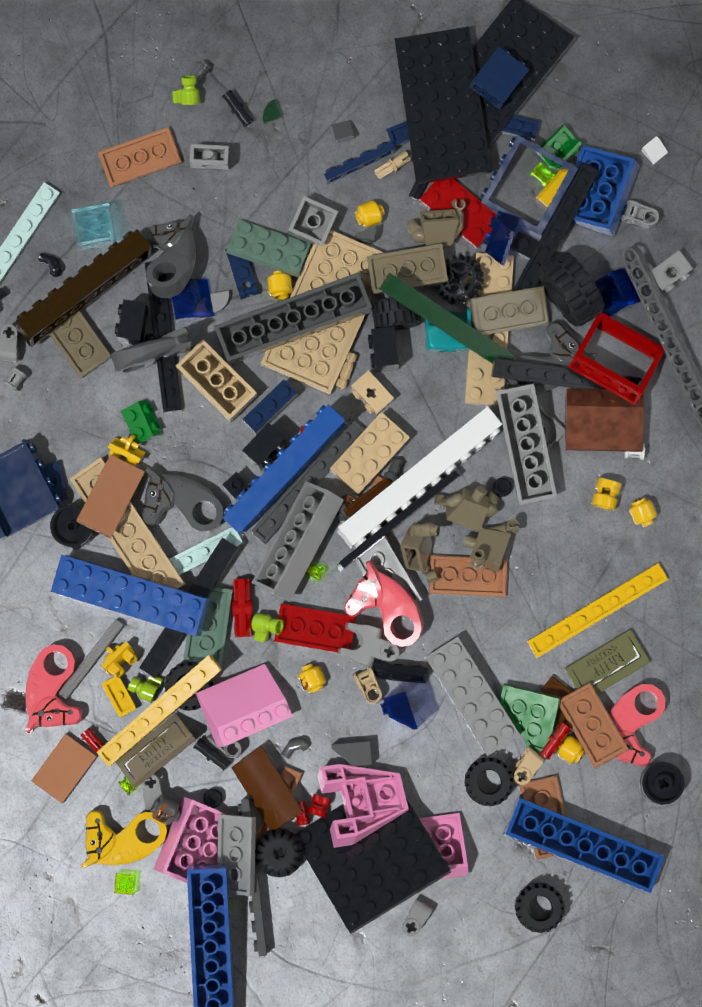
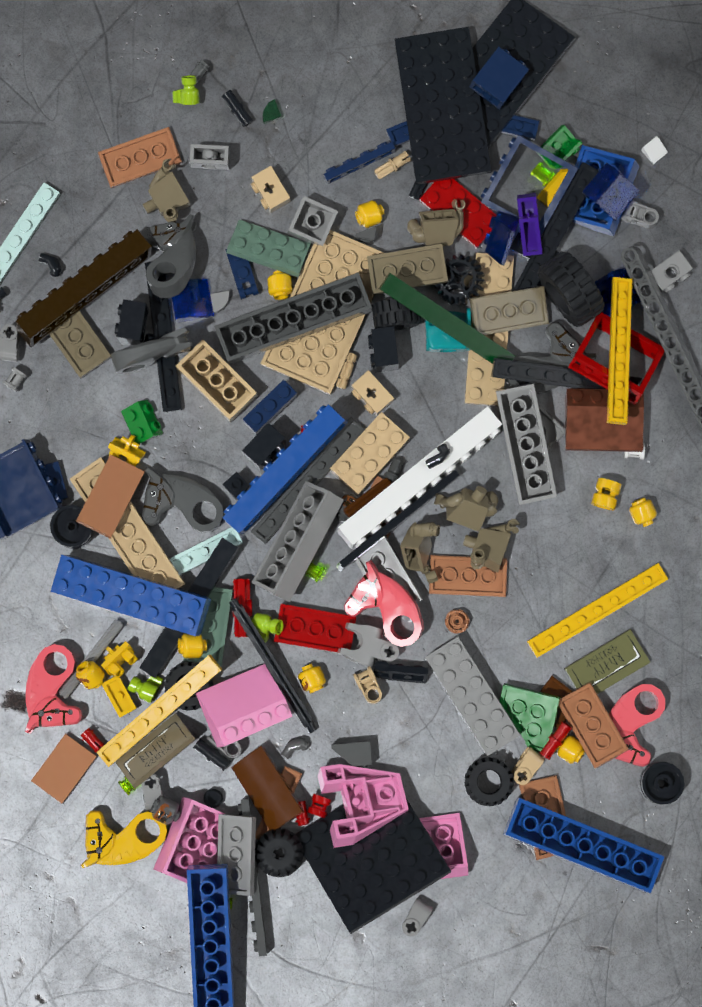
(90, 674): none -> yellow head
(94, 226): clear light blue brick -> none
(124, 884): clear neon green plate -> none
(166, 194): none -> dark tan torso
(191, 646): none -> yellow head
(265, 179): none -> tan brick
(273, 665): none -> black piece
(342, 131): dark grey slope -> none
(399, 710): clear blue slope -> none
(439, 458): none -> black arm
(457, 615): none -> nougat plate
(502, 487): black plate -> none
(529, 224): none -> dark purple slope
(555, 915): black tyre -> none
(610, 191): none -> clear blue slope
(619, 351): none -> yellow tile

